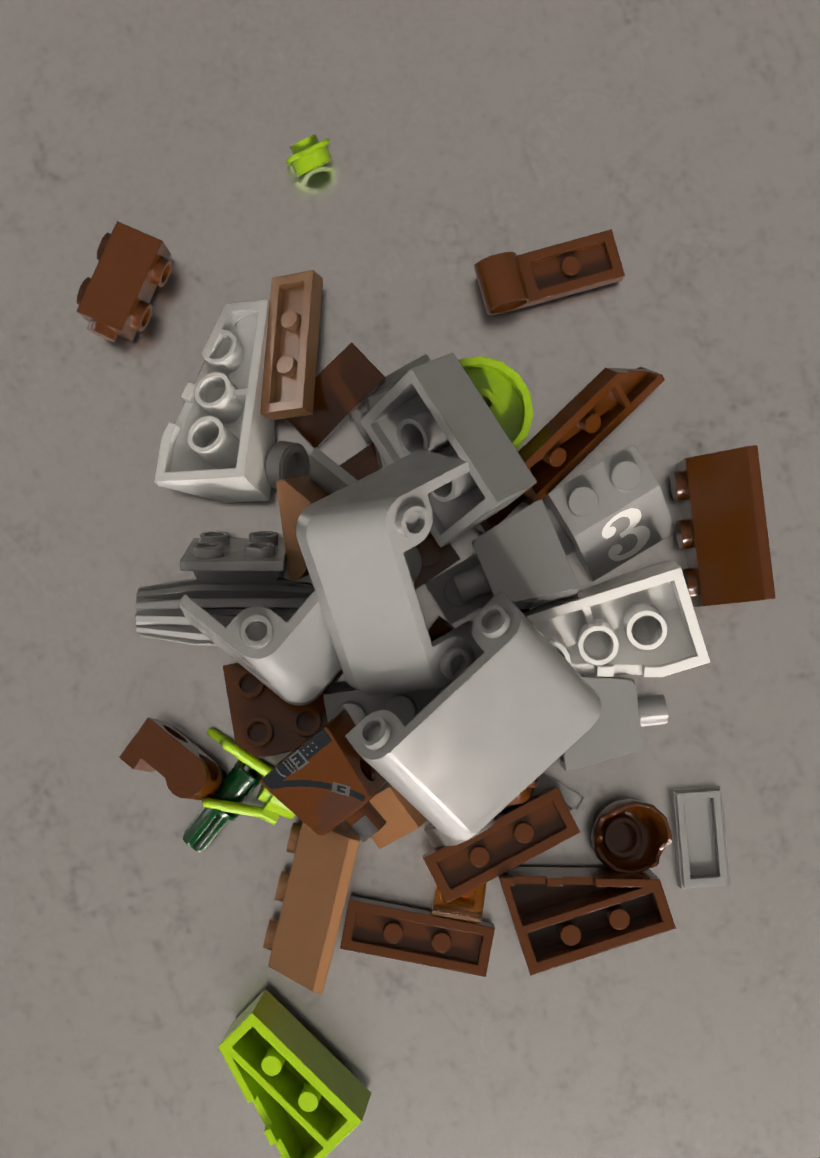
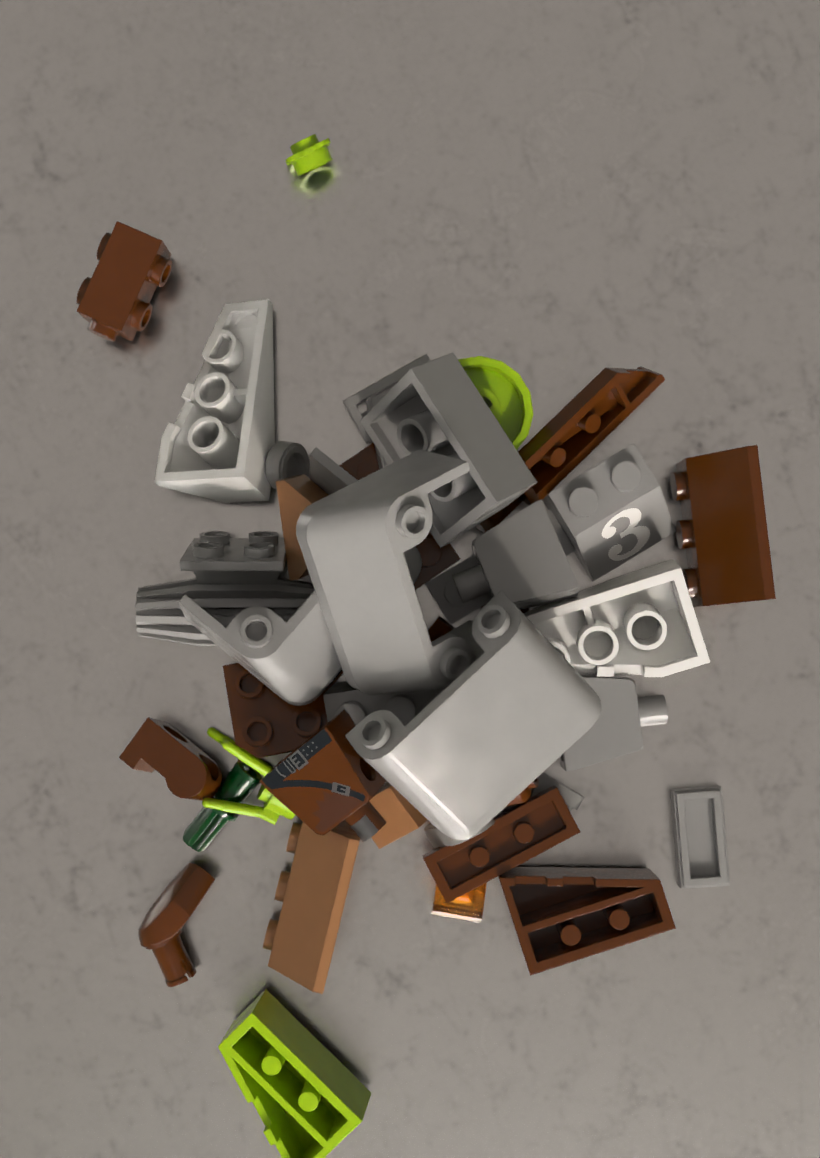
(167, 917): none -> reddish brown arm
(291, 346): medium nougat plate -> none
(337, 393): reddish brown slope -> none
(417, 936): reddish brown plate -> none
(548, 273): reddish brown plate -> none
(630, 836): reddish brown hair -> none

